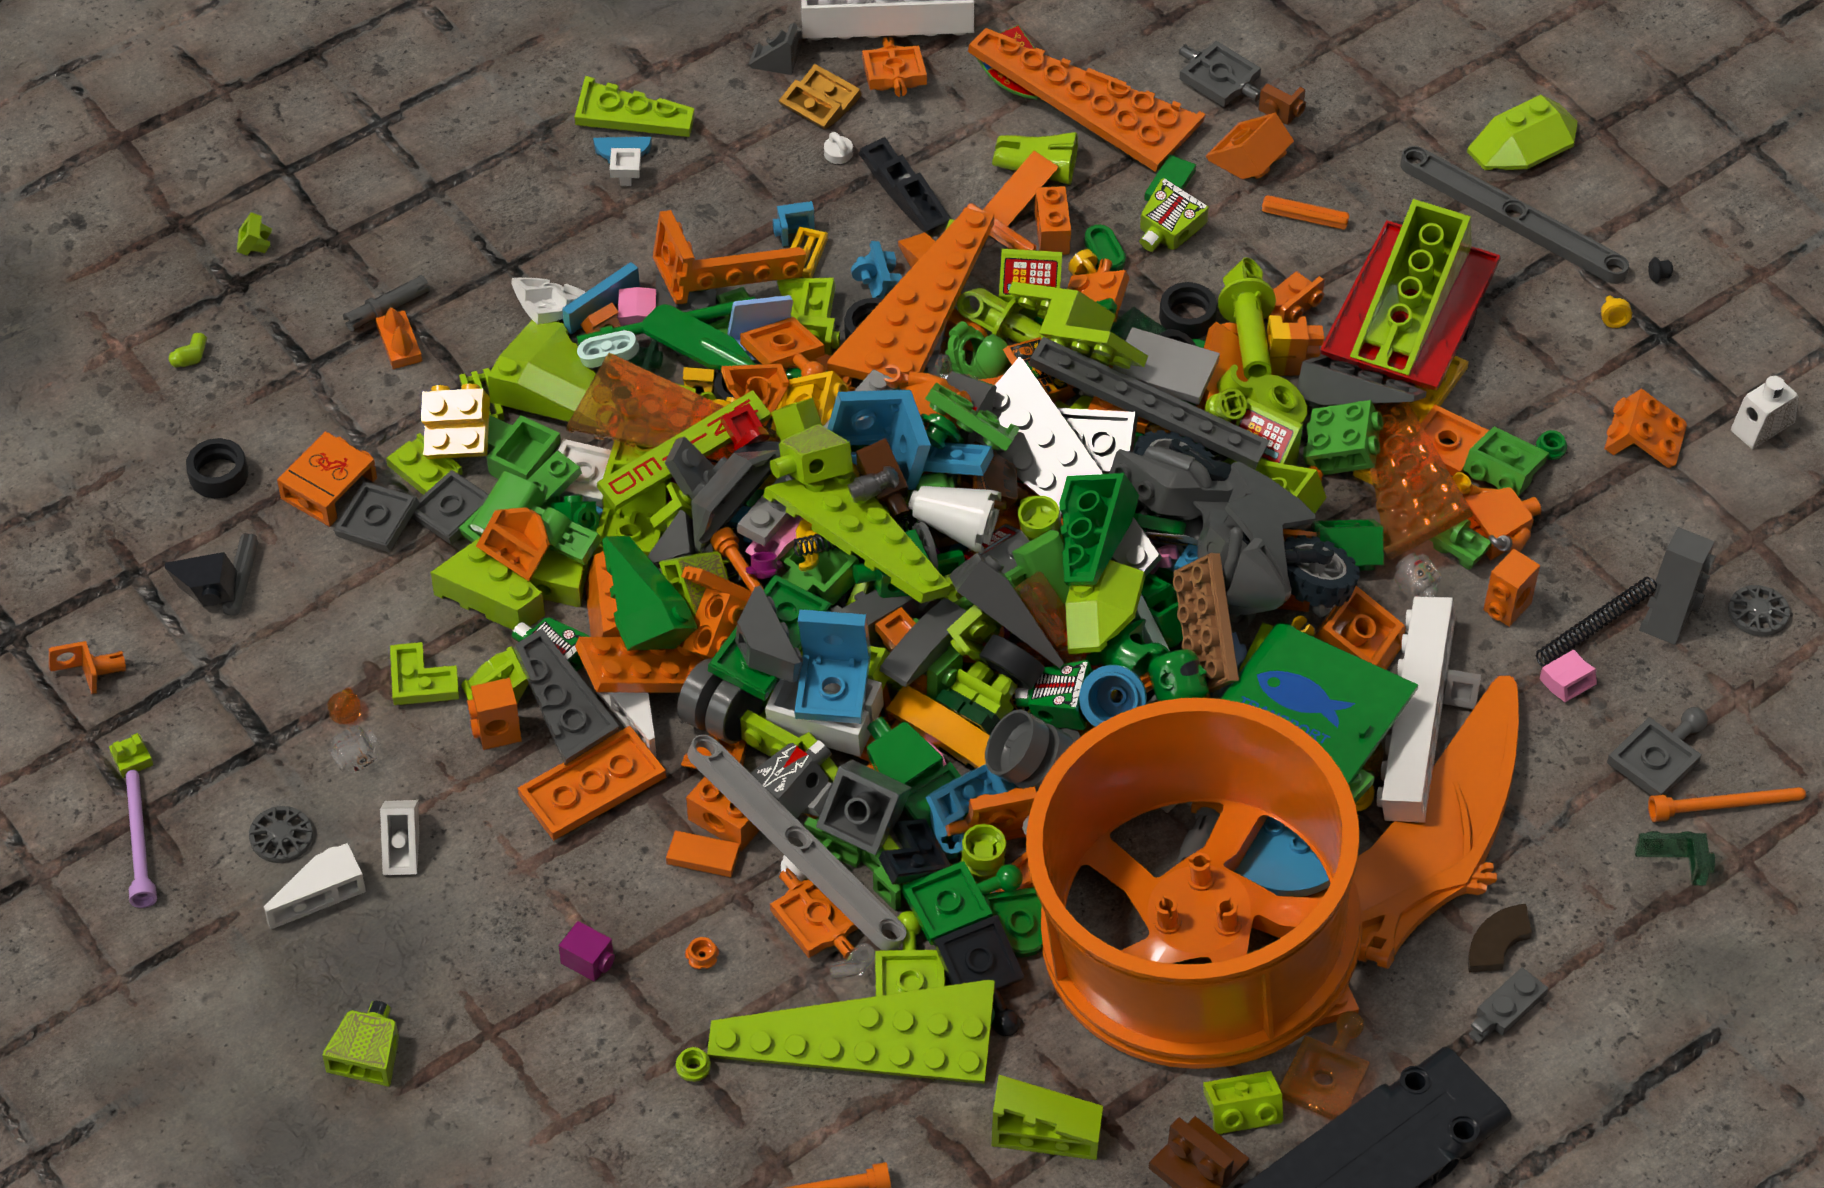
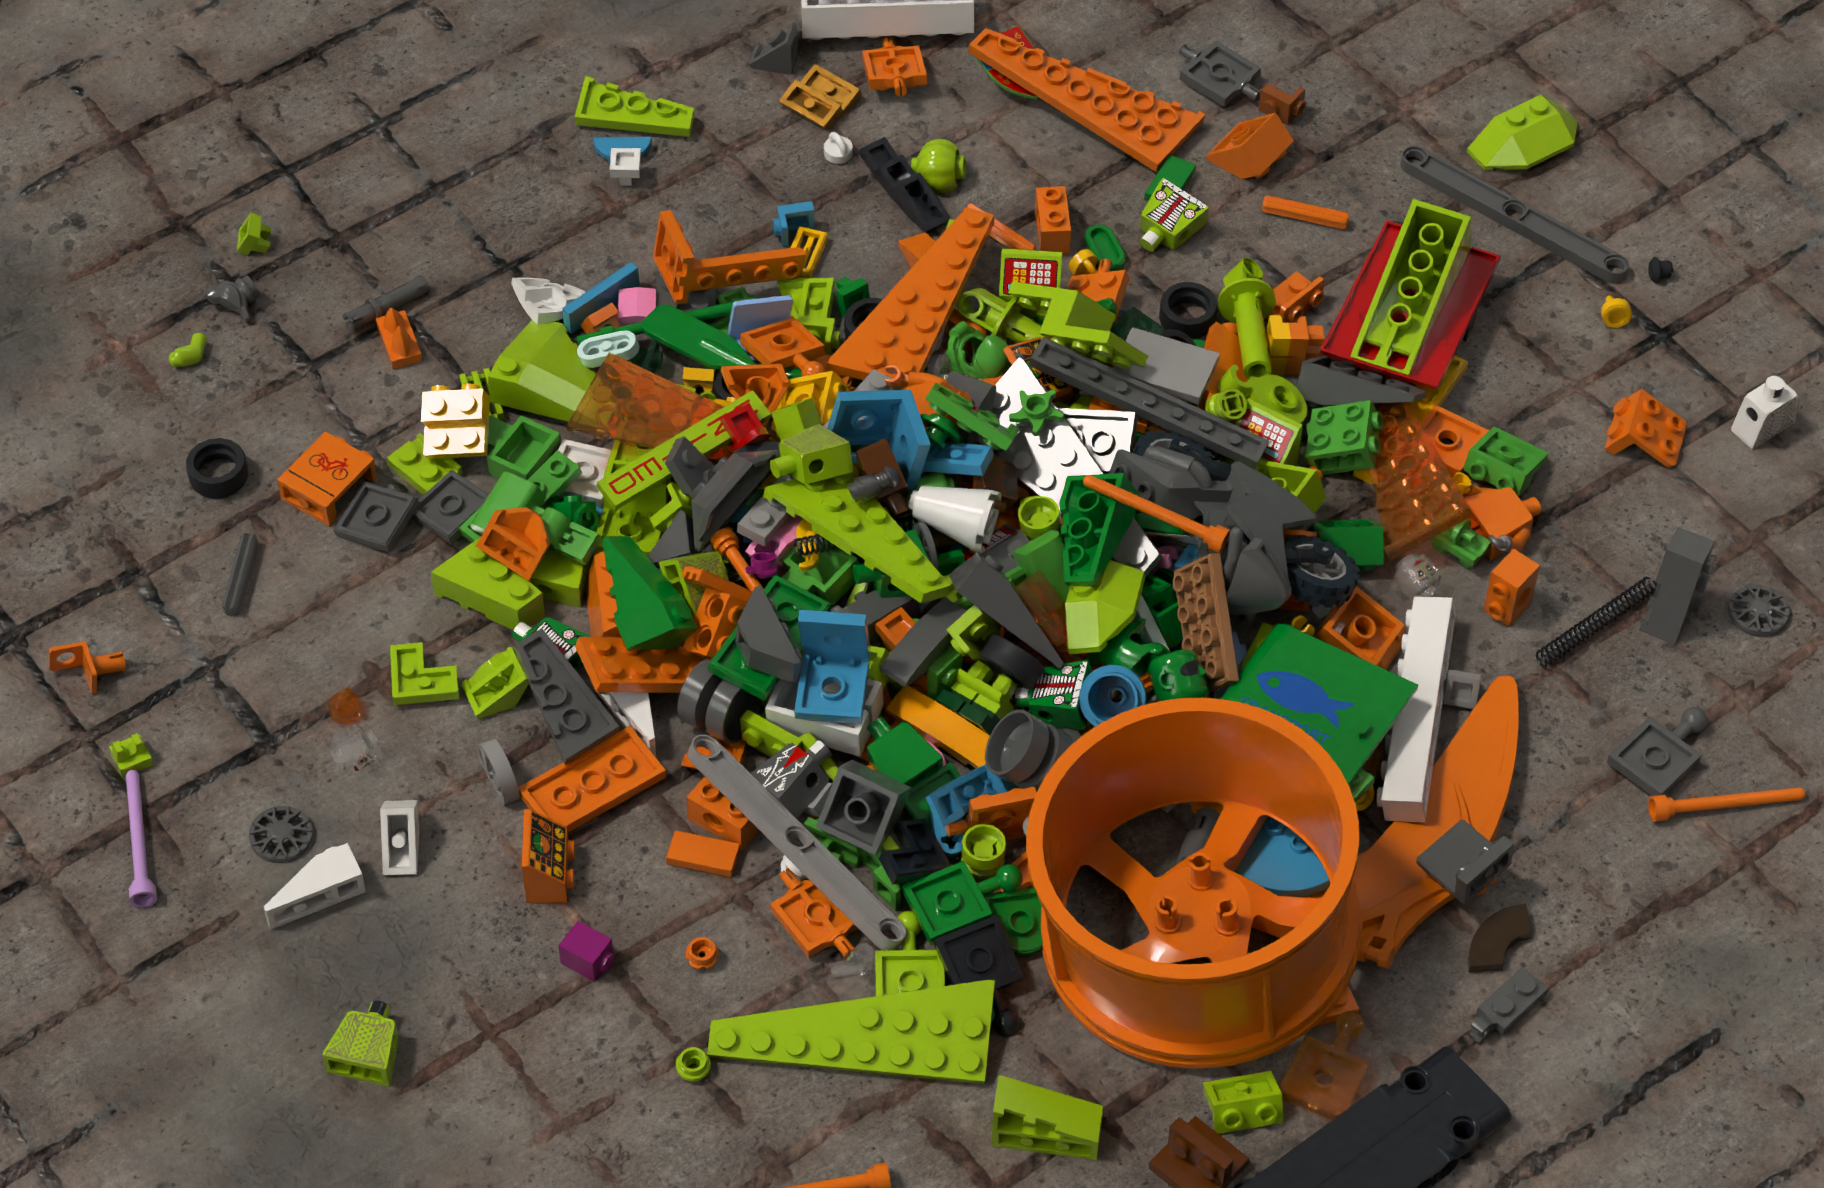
(205, 578): black slope -> none
(234, 295): none -> dark grey animal
(494, 714): orange brick -> none
(498, 771): none -> light grey piece
(546, 859): none -> orange slope
(850, 292): none -> green tile
(875, 270): dark azure hips -> none
(940, 165): none -> lime plant
(1020, 188): orange sticker -> none
(1036, 410): none -> bright green animal
(1059, 149): lime piece -> none
(1213, 536): none -> orange piece
(1465, 860): none -> dark grey bracket
(1554, 443): green plate -> none
(1568, 676): bright pink piece -> none
(1679, 845): clear green bracket -> none

